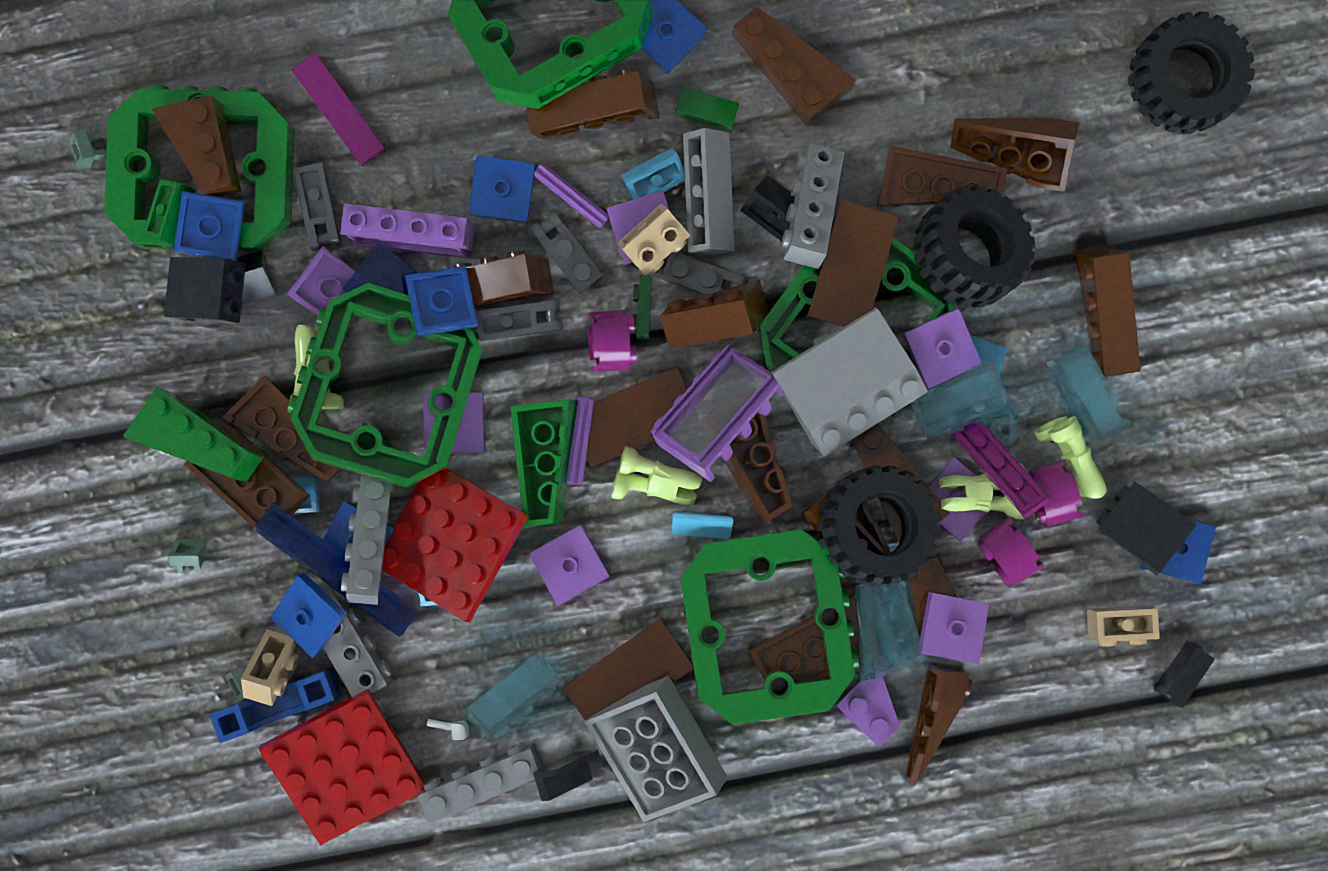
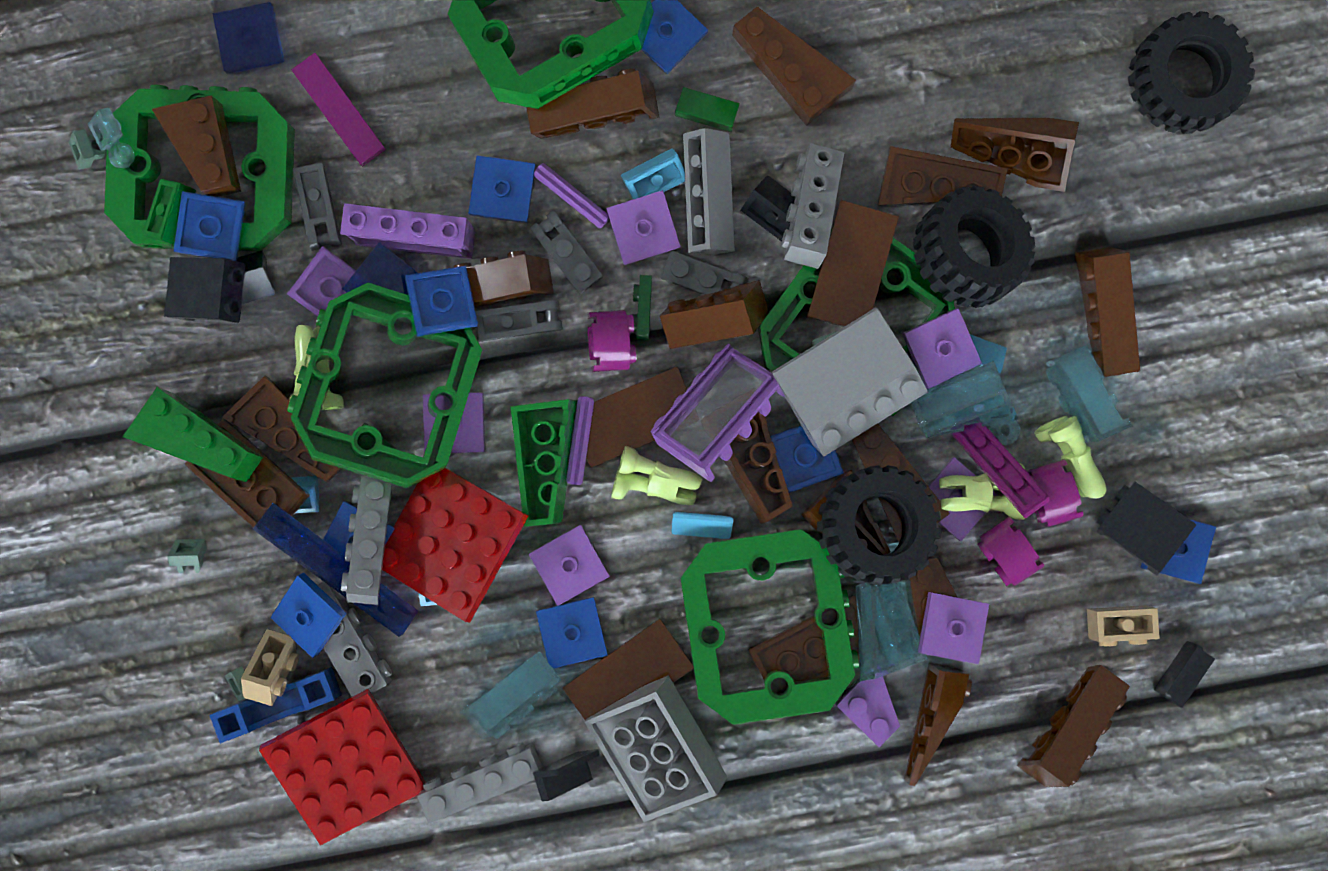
(107, 135): none -> clear light blue plate
(248, 37): none -> clear blue plate
(459, 729): white hand -> none
(572, 632): none -> blue plate
(654, 240): tan brick -> none
(801, 461): none -> blue plate
(1076, 728): none -> reddish brown wedge

